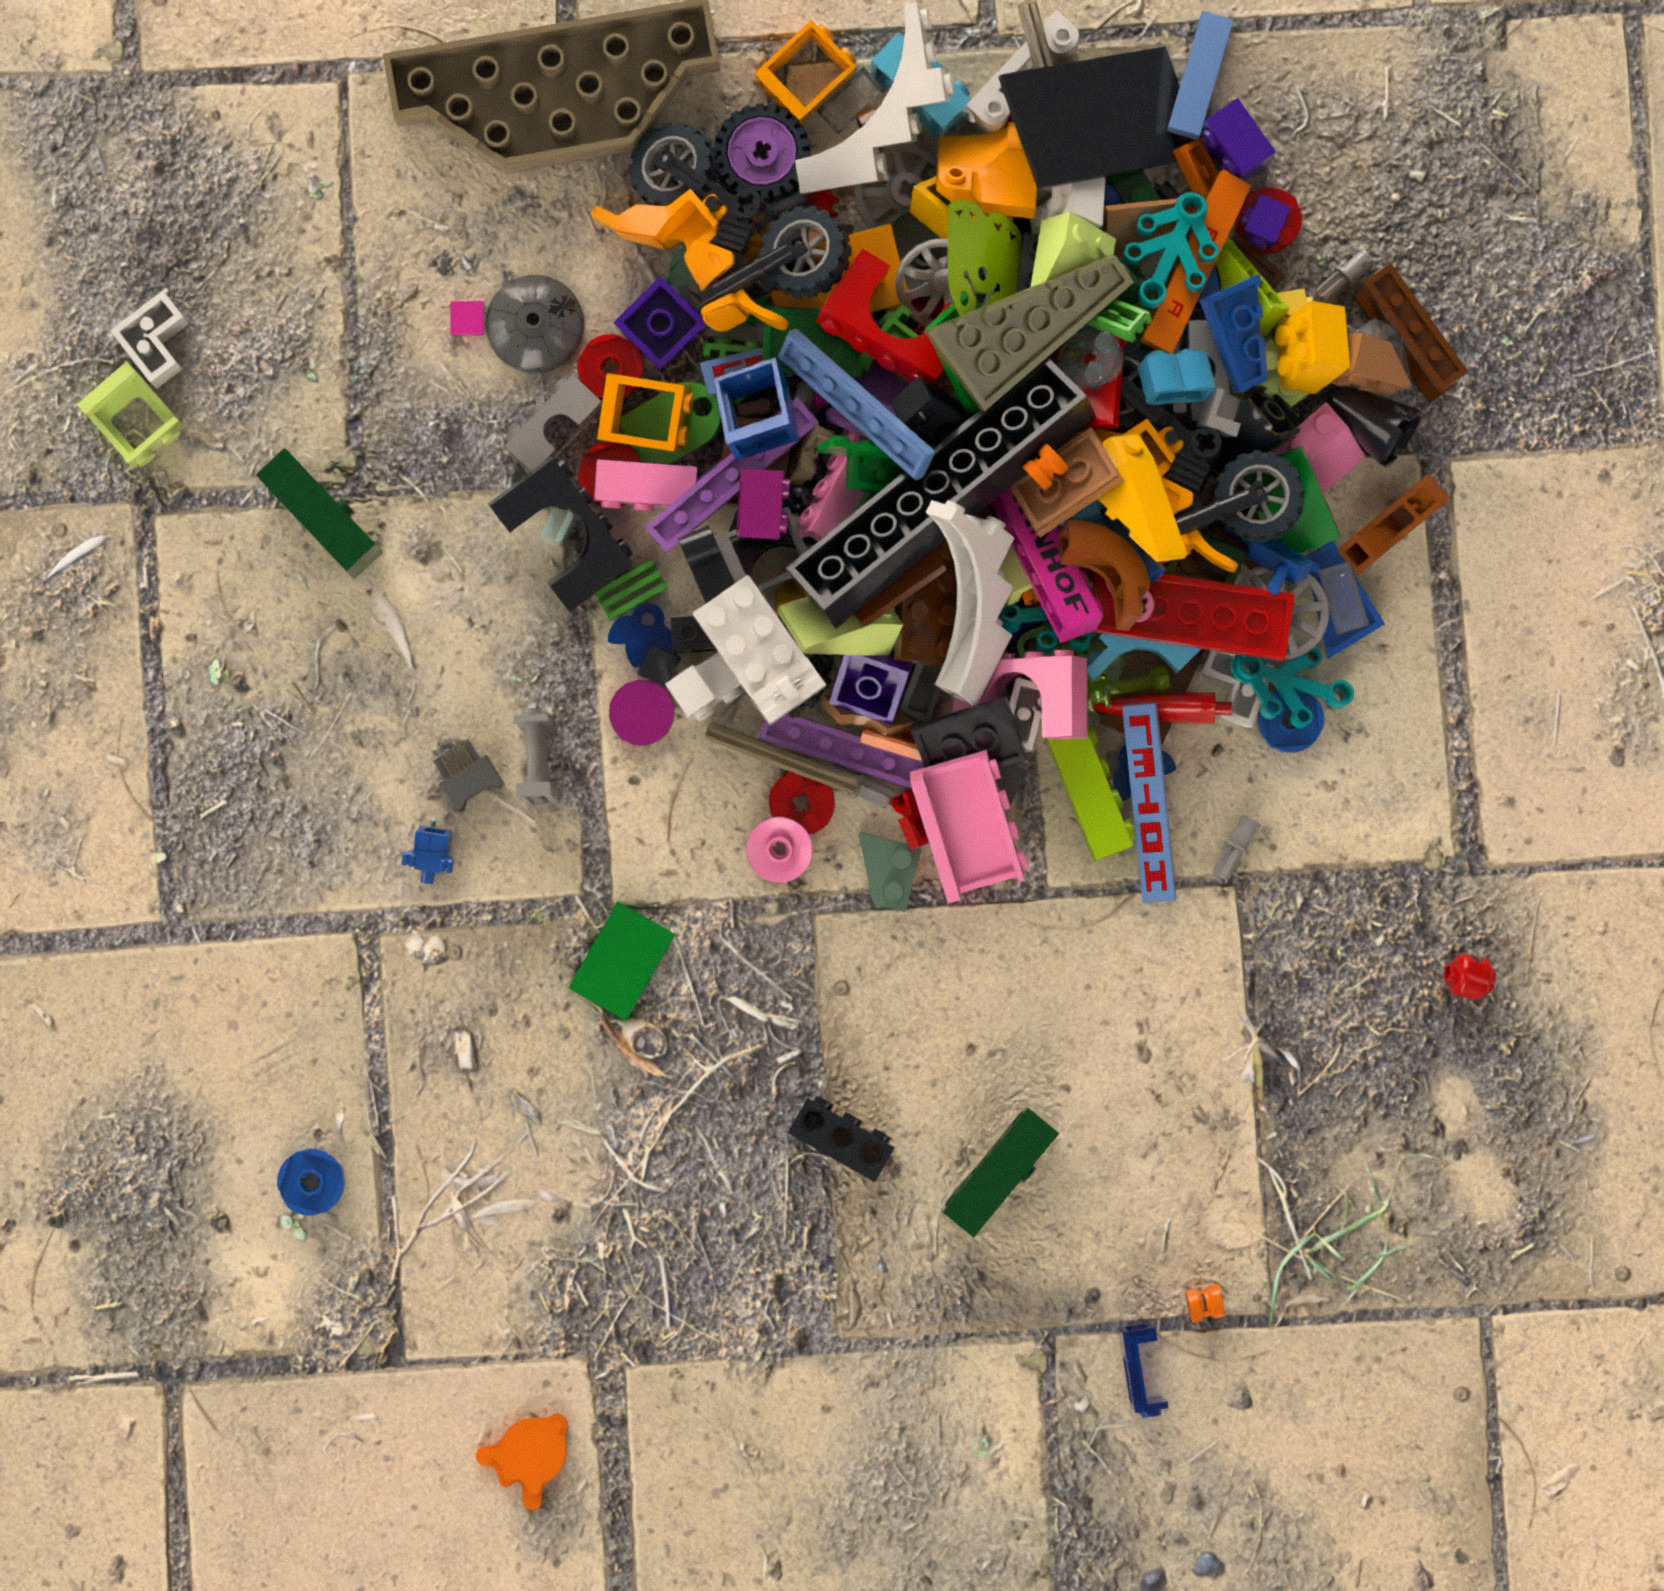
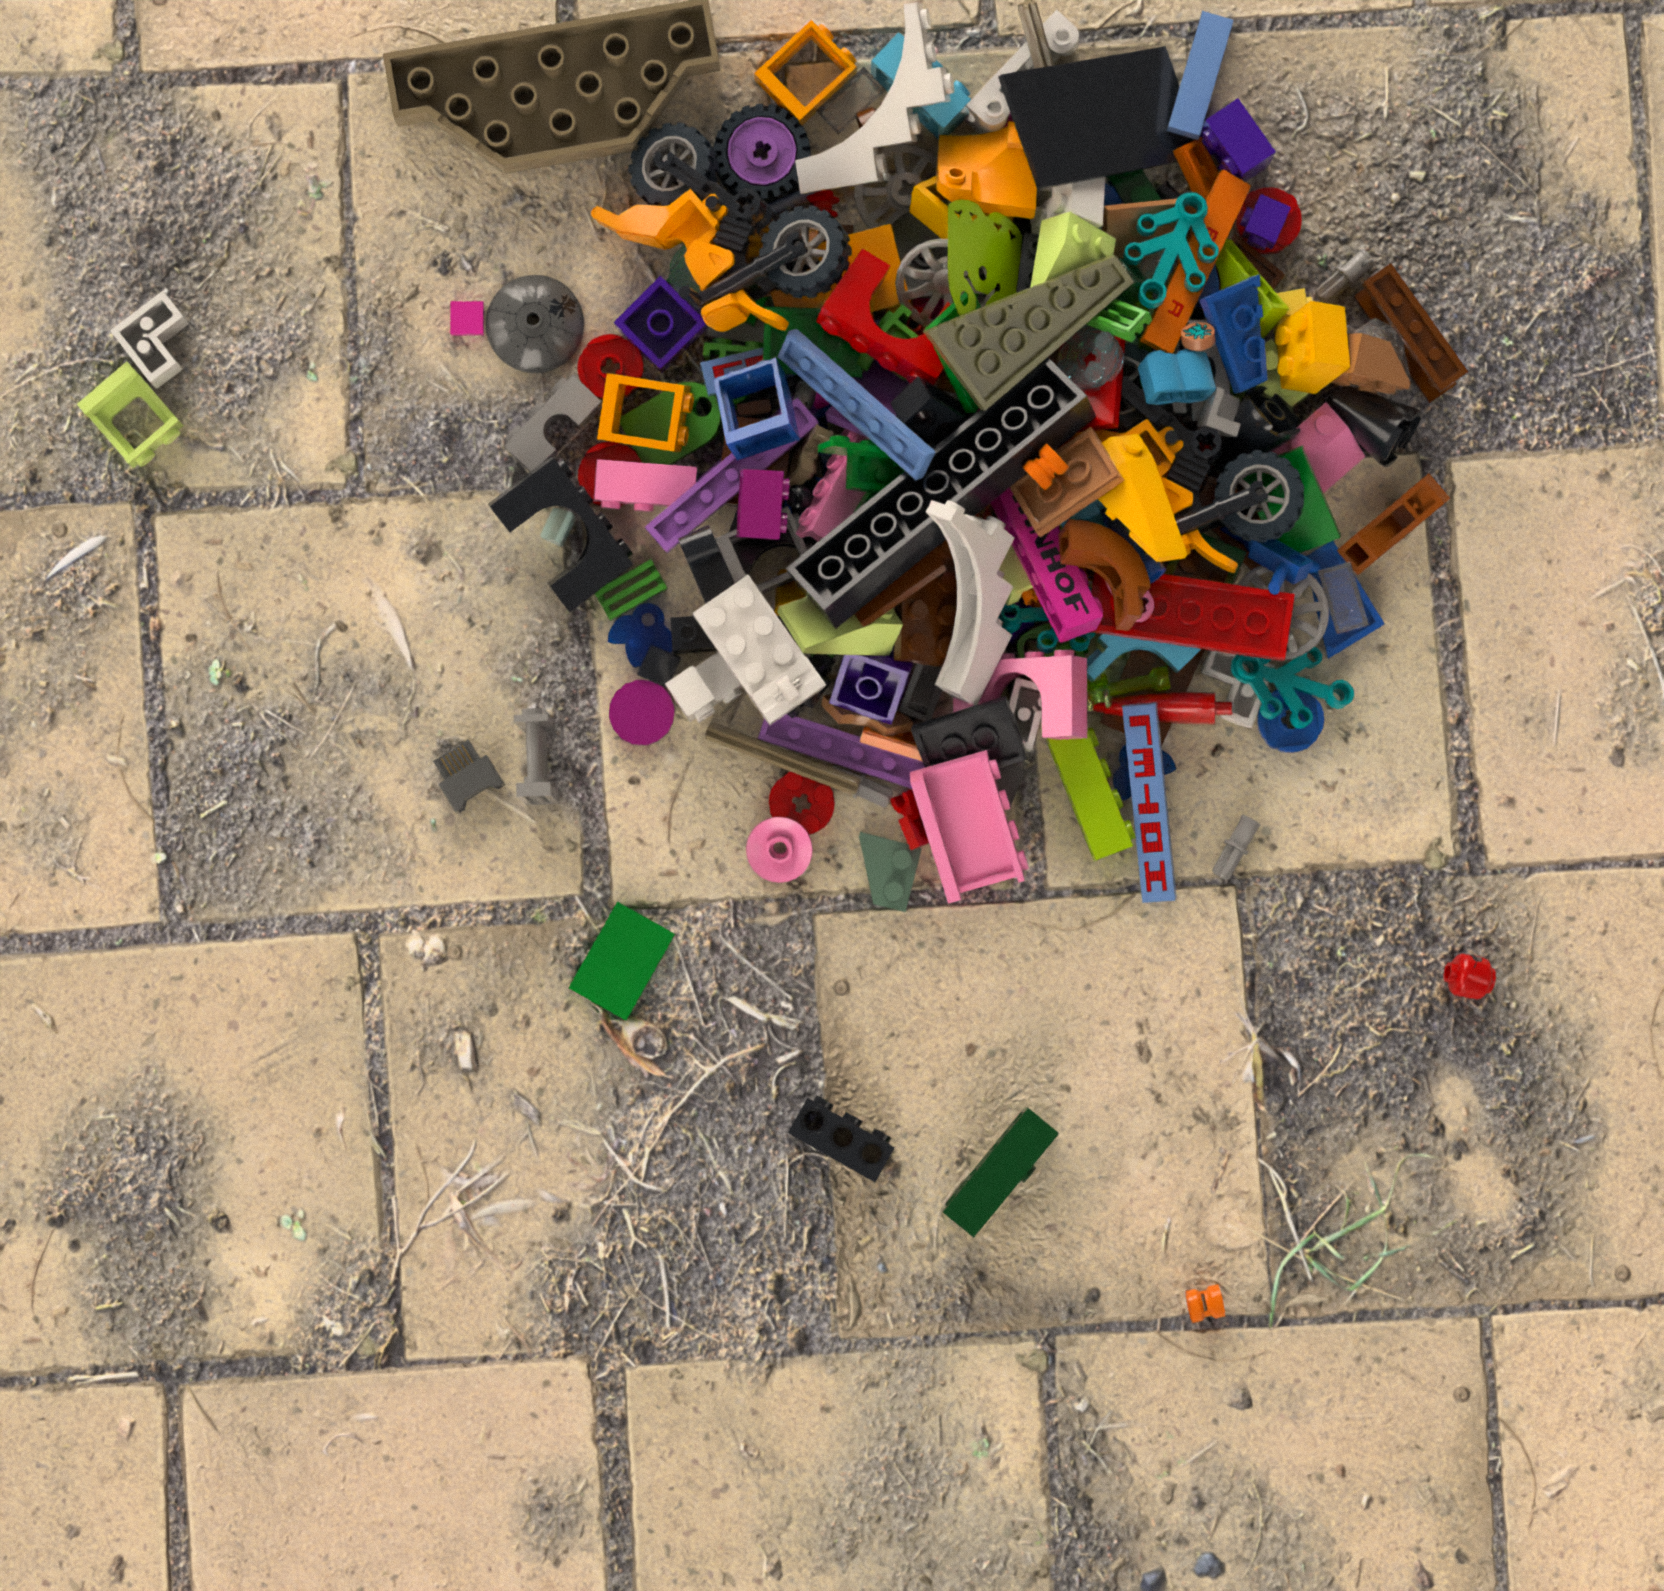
(294, 1191): blue plate -> none
(319, 513): dark green brick -> none
(430, 853): blue piece -> none
(529, 1454): orange tile -> none
(1129, 1339): clear blue window -> none
(1198, 336): none -> nougat tile

